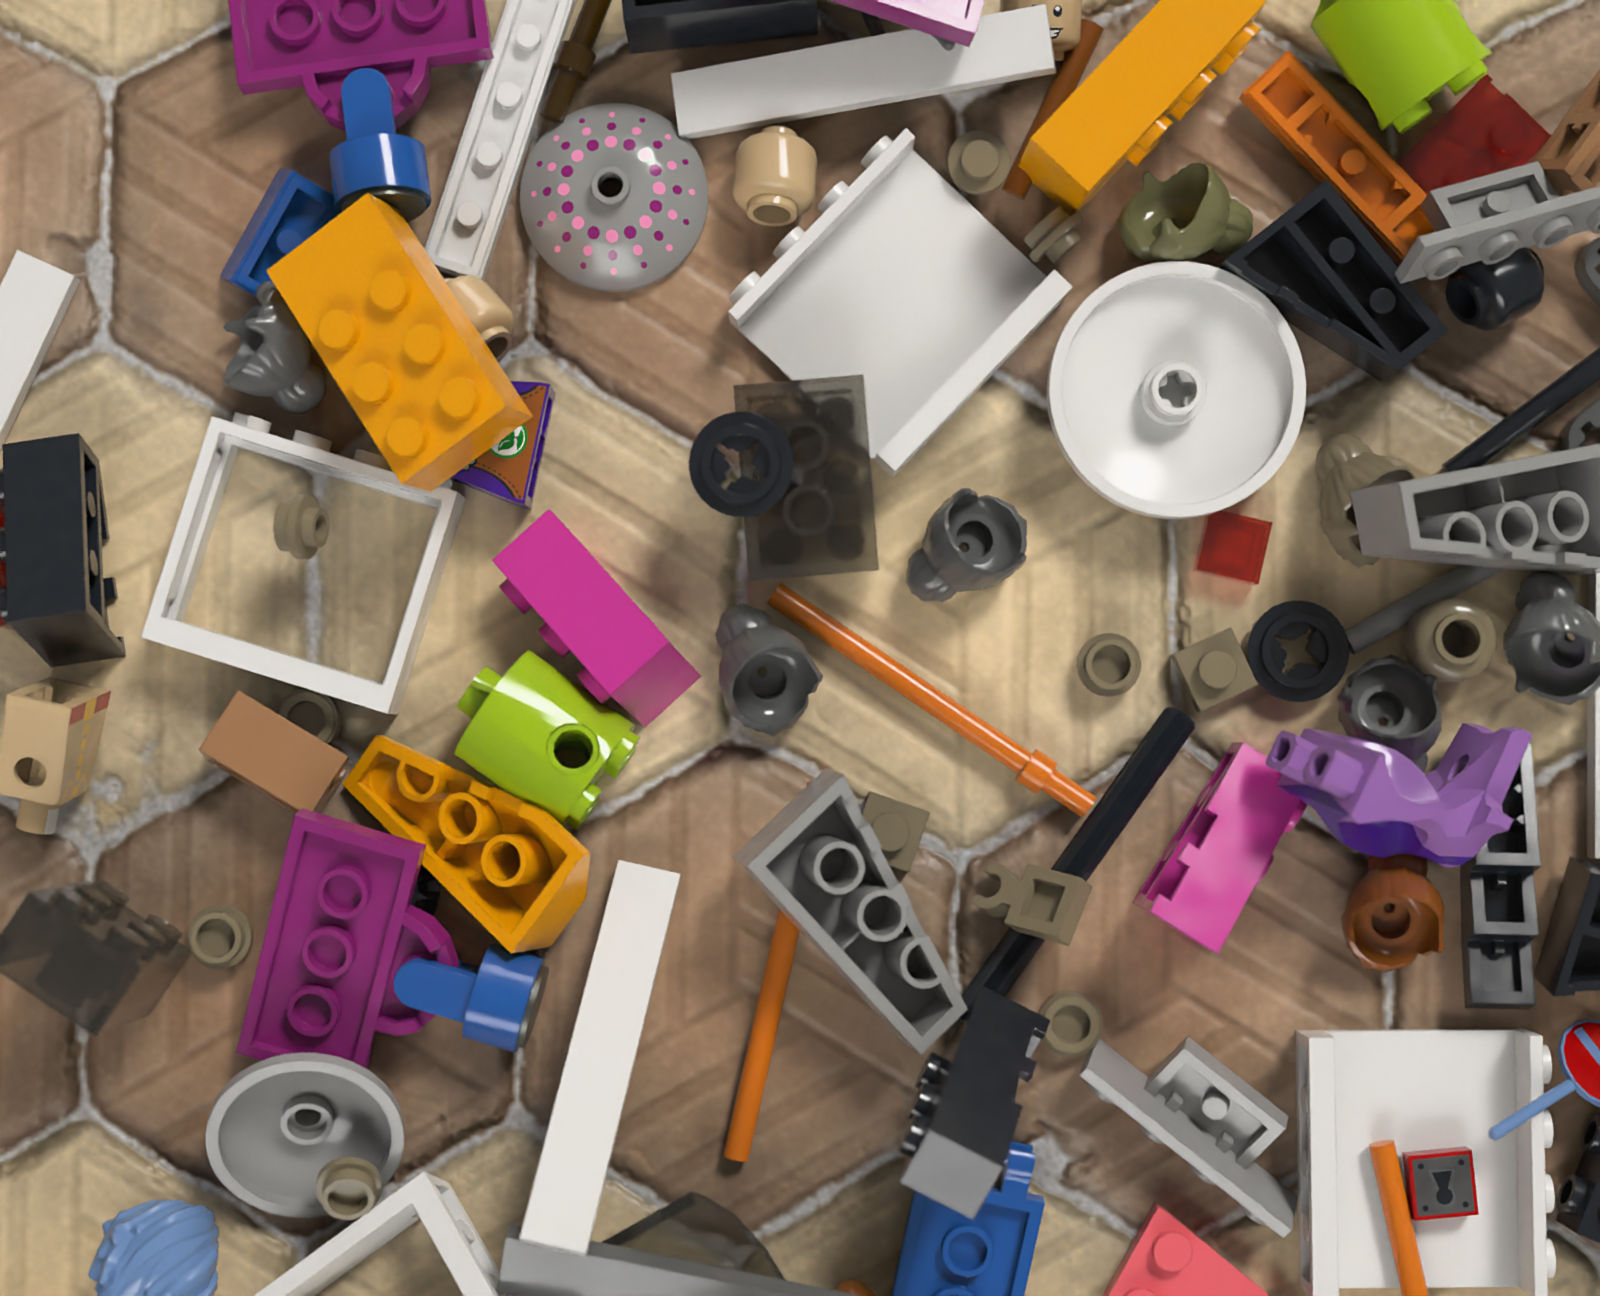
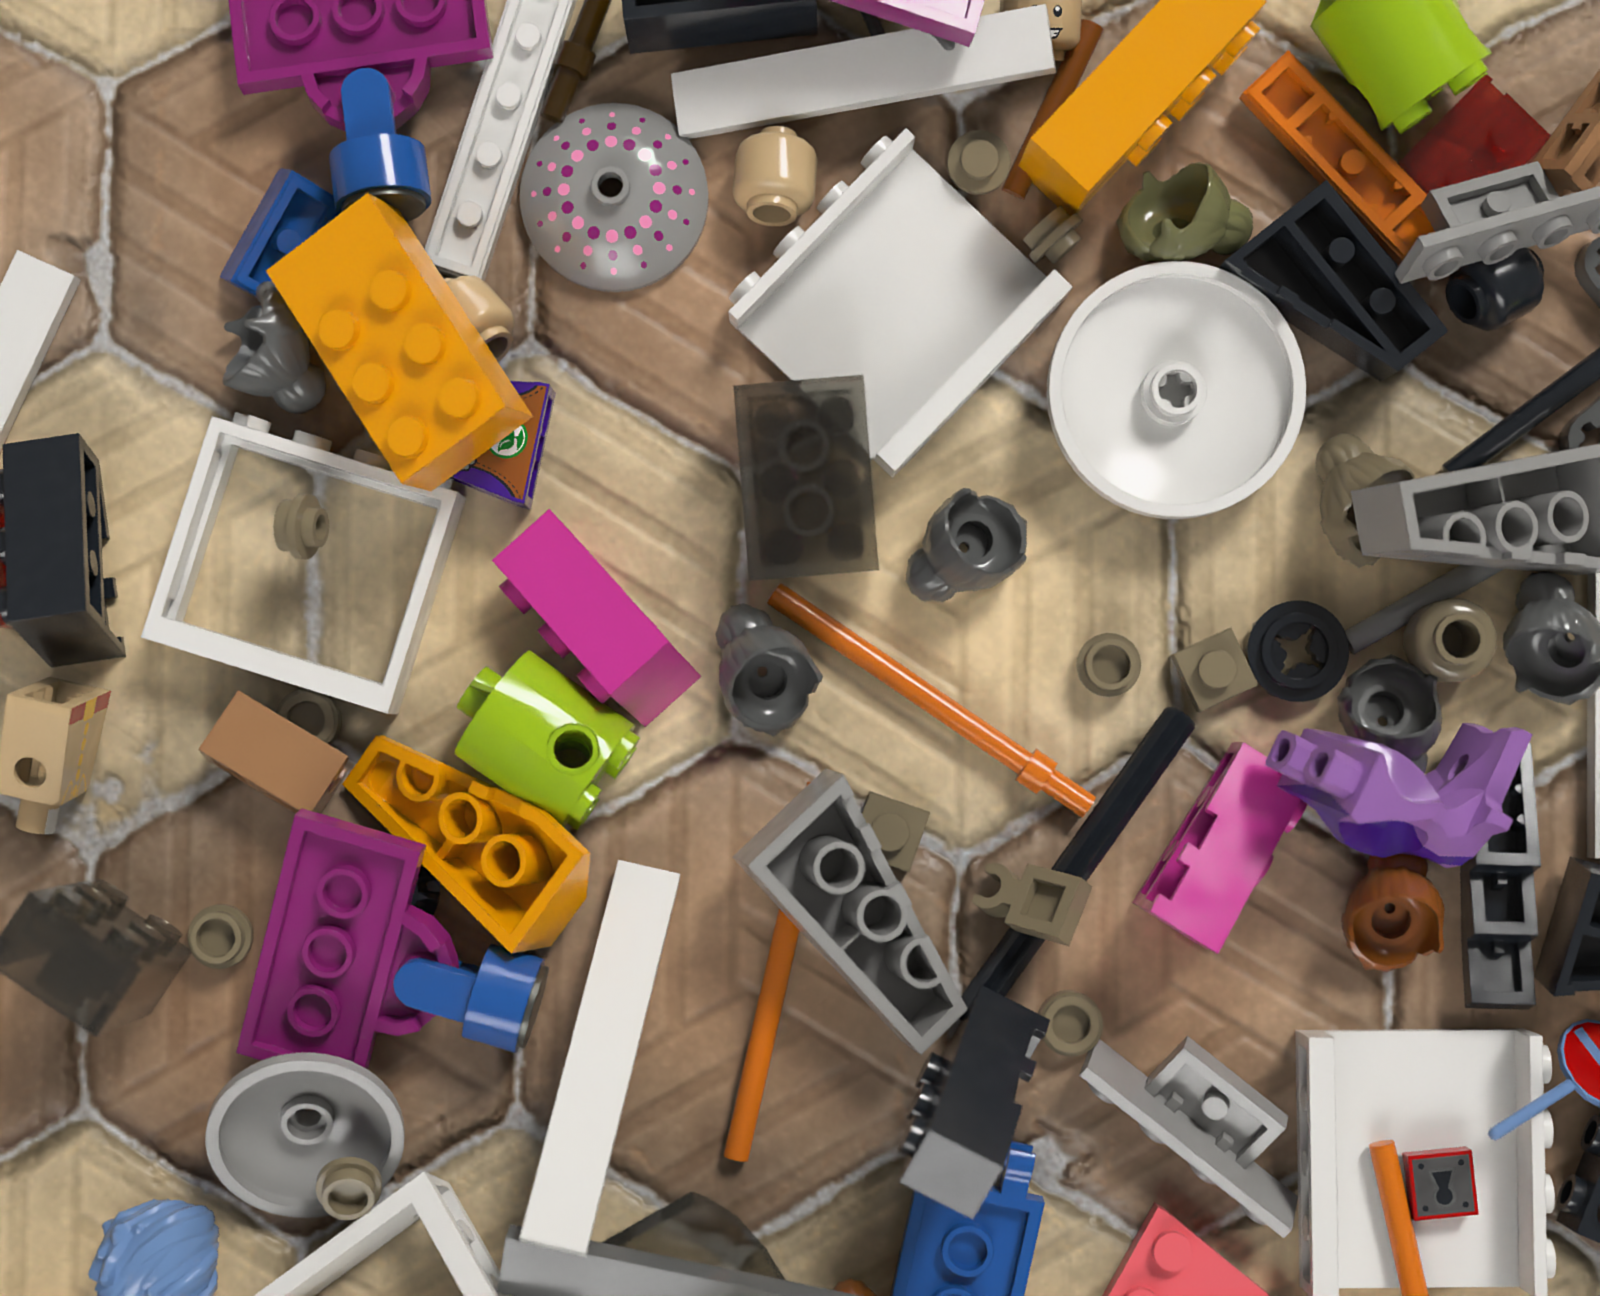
(710, 469): black gear -> none
(1233, 547): clear red tile -> none

